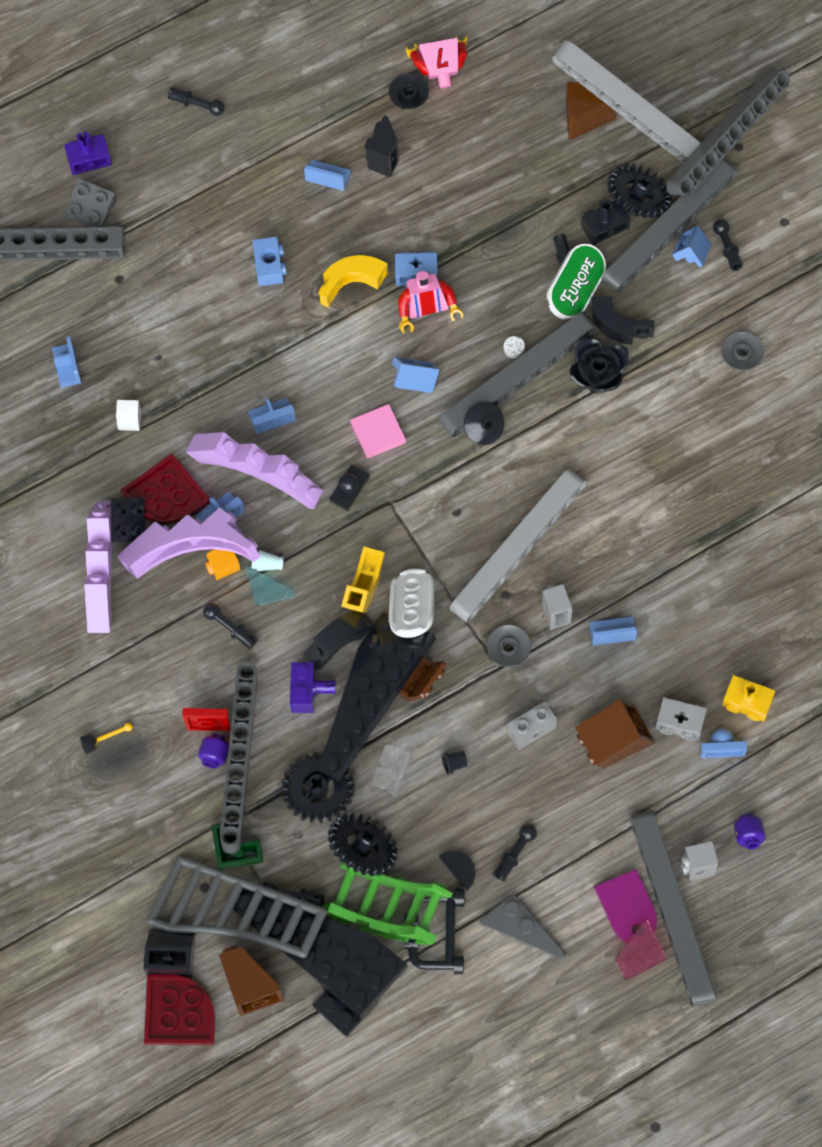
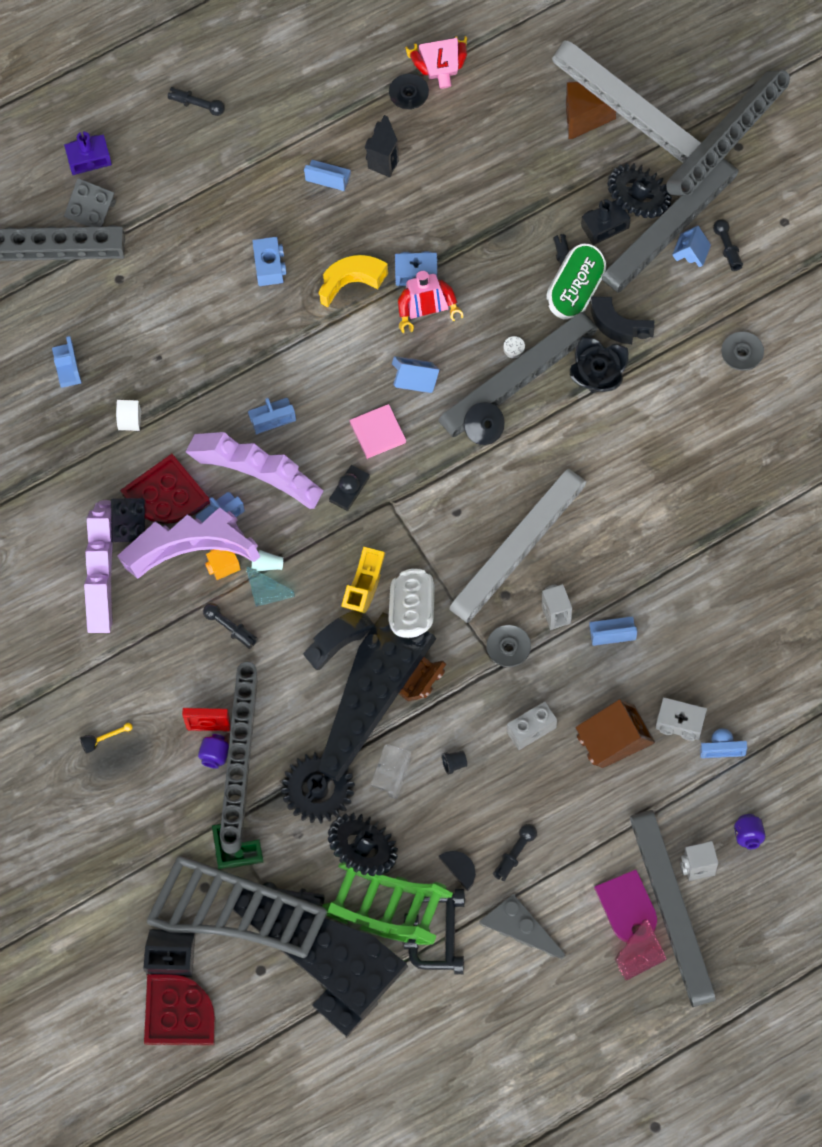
(248, 981): reddish brown slope -> none
(305, 687): dark purple brick -> none
(748, 698): yellow brick -> none

